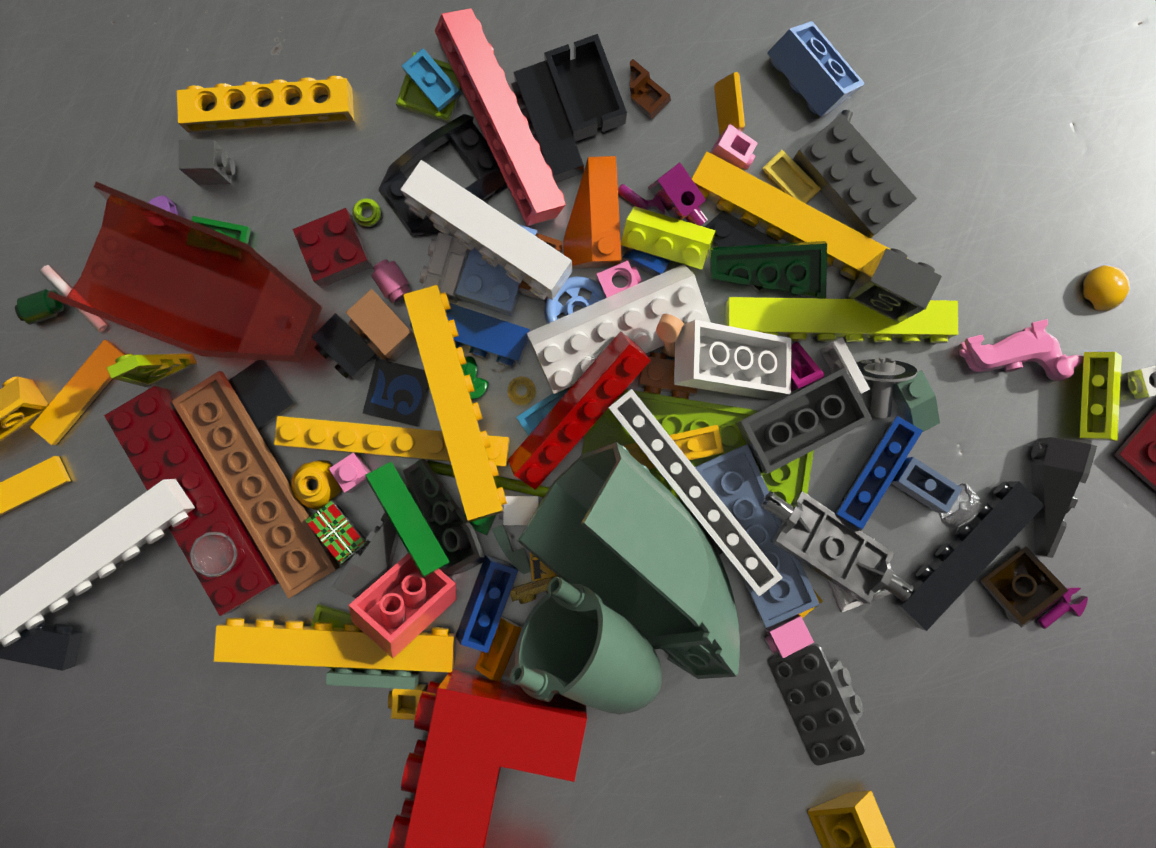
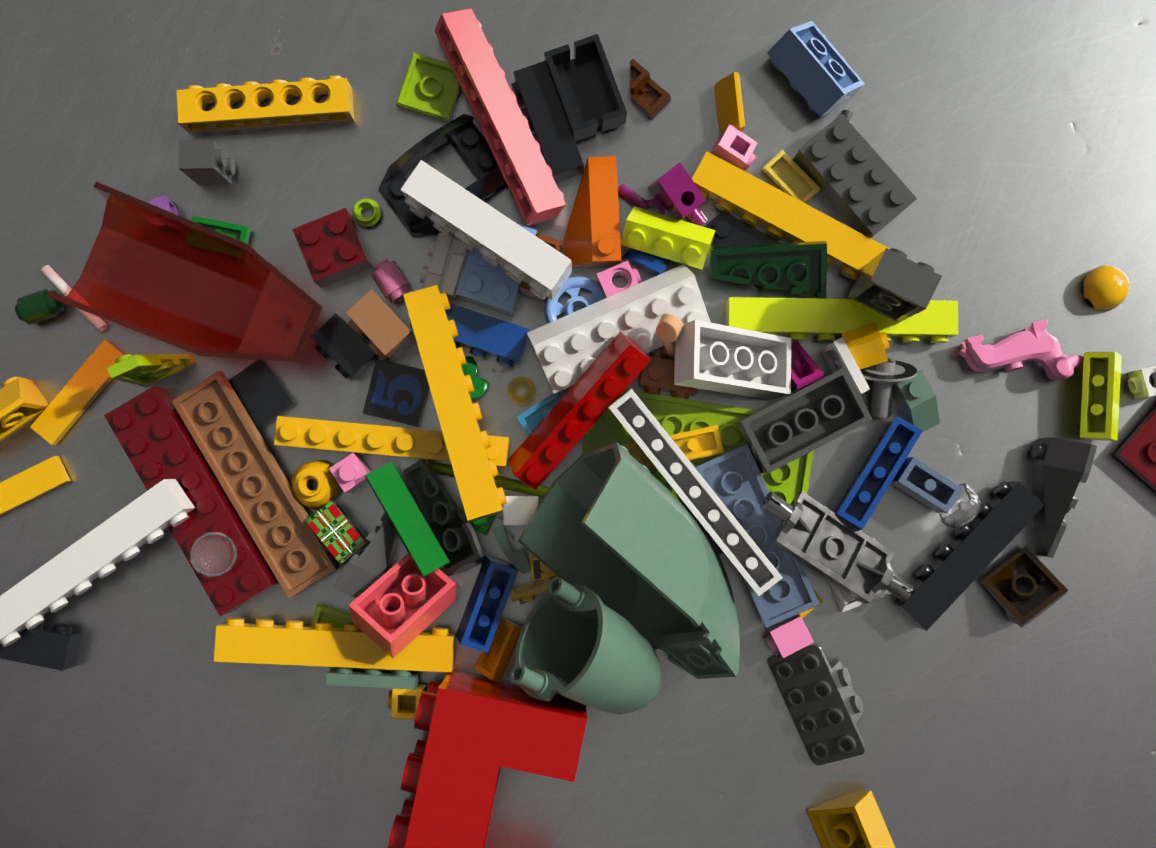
(431, 79): dark azure plate -> none
(867, 345): none -> yellow brick
(1064, 606): magenta bar -> none

